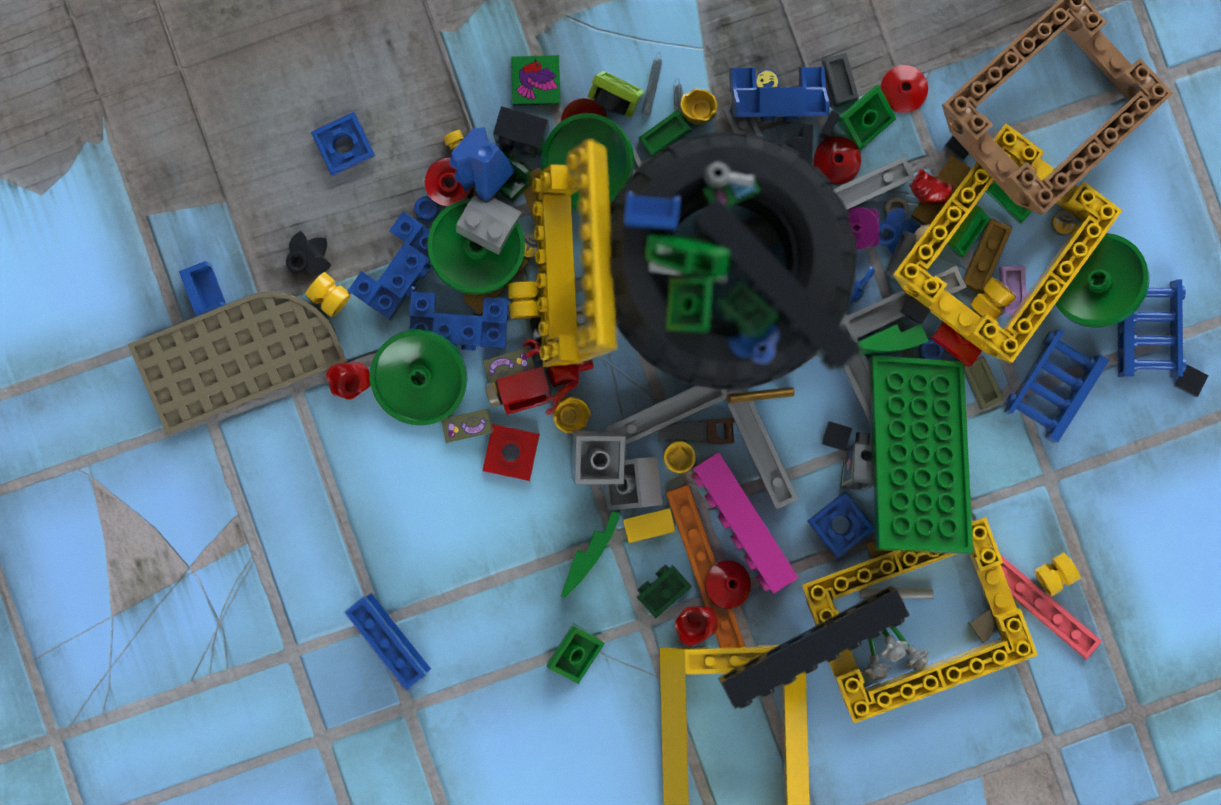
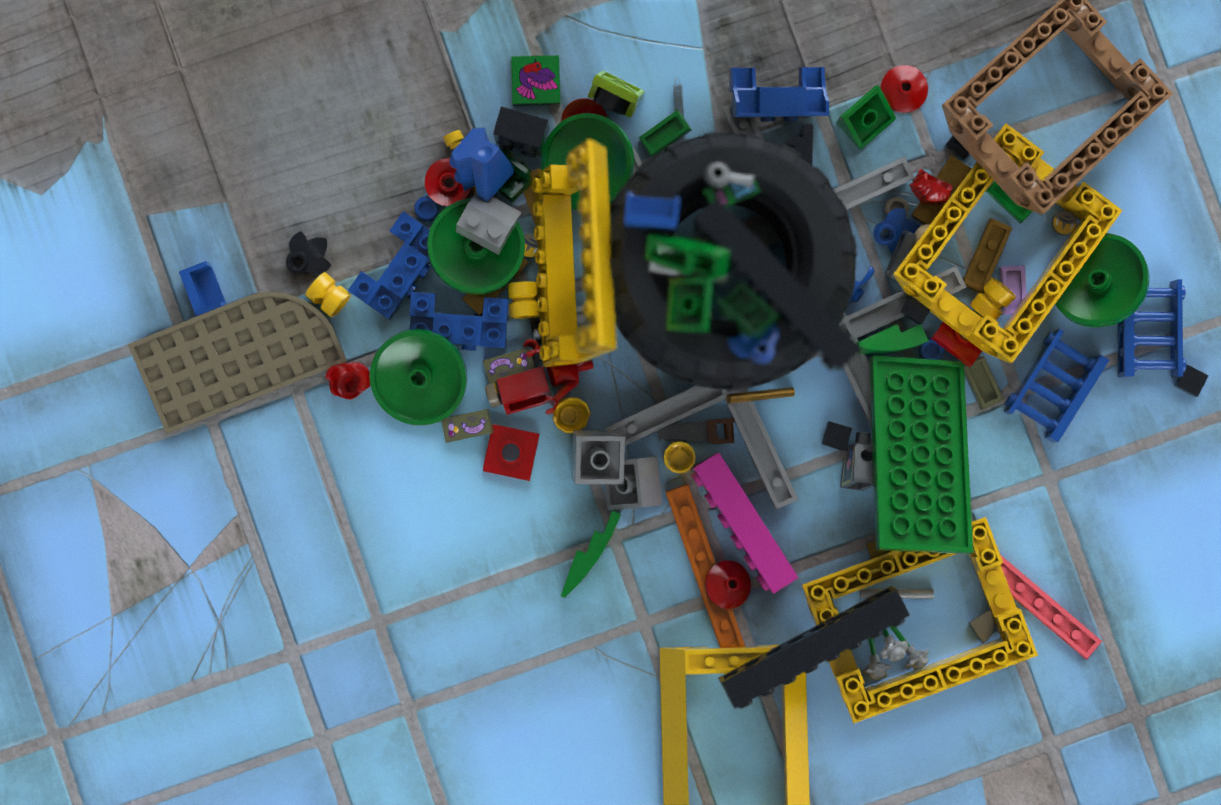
(328, 136): blue piece -> none
(388, 641): blue fence -> none
(575, 653): green slope -> none
(649, 525): yellow tile -> none
(654, 88): light grey piece -> none
(663, 590): dark green bracket -> none
(695, 624): red hair -> none
(698, 106): yellow hair -> none
(767, 78): light yellow tile -> none
(829, 125): black tile -> none
(838, 172): red dish -> none
(840, 79): dark grey tile -> none
(858, 527): blue piece -> none
(864, 226): magenta piece -> none
(968, 231): green tile -> none
(1058, 573): yellow wheel -> none

